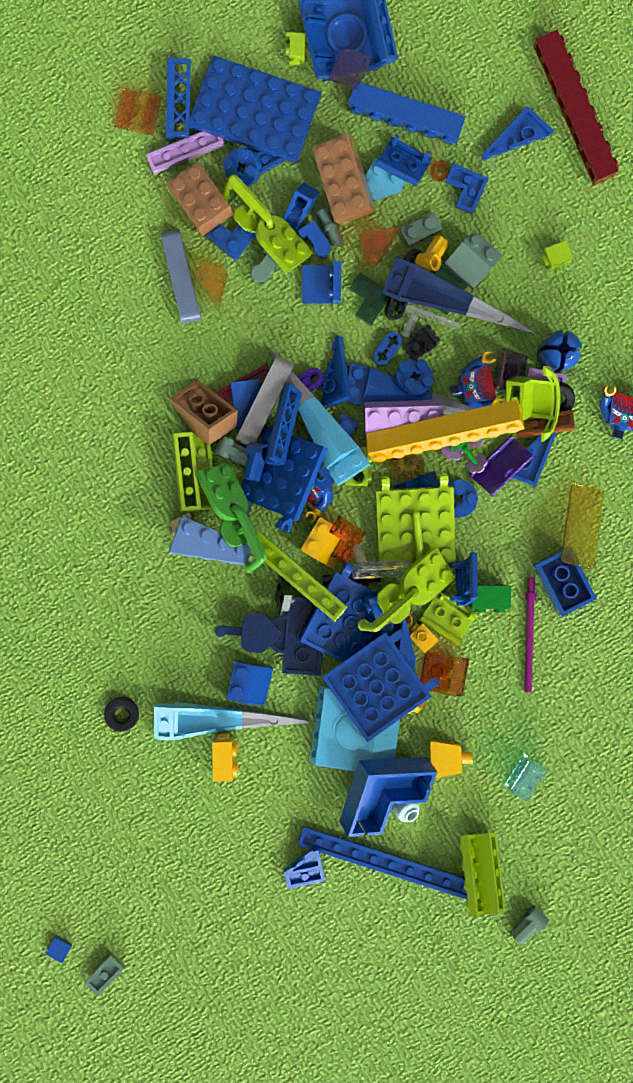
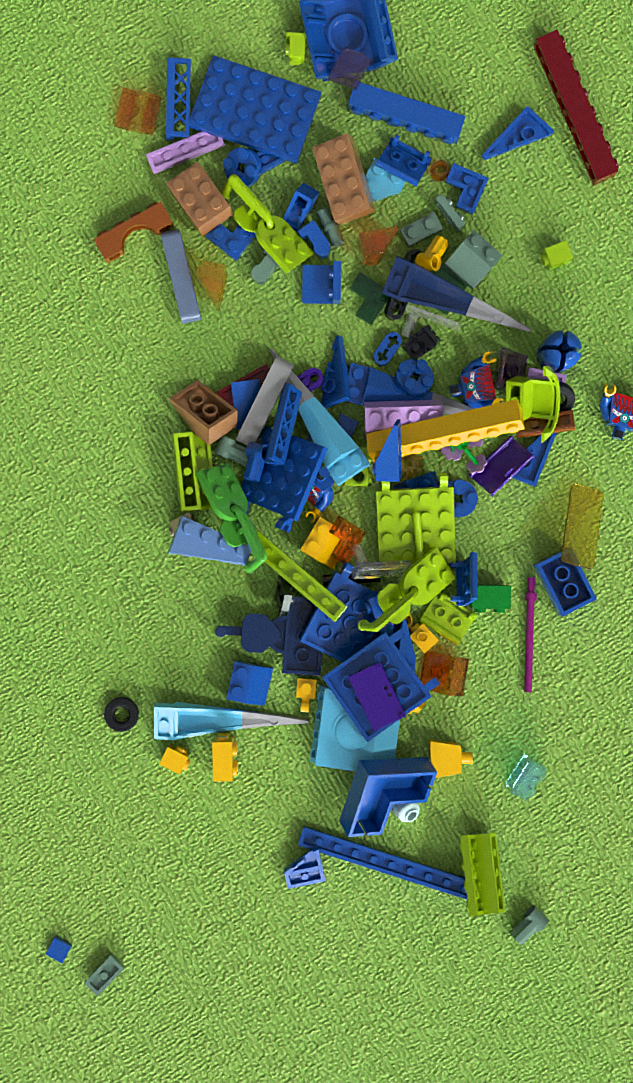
(112, 242): none -> dark orange arch
(175, 759): none -> yellow brick
(306, 690): none -> yellow plate
(374, 695): none -> dark purple door
(389, 462): none -> blue slope
(455, 218): none -> sand green plate

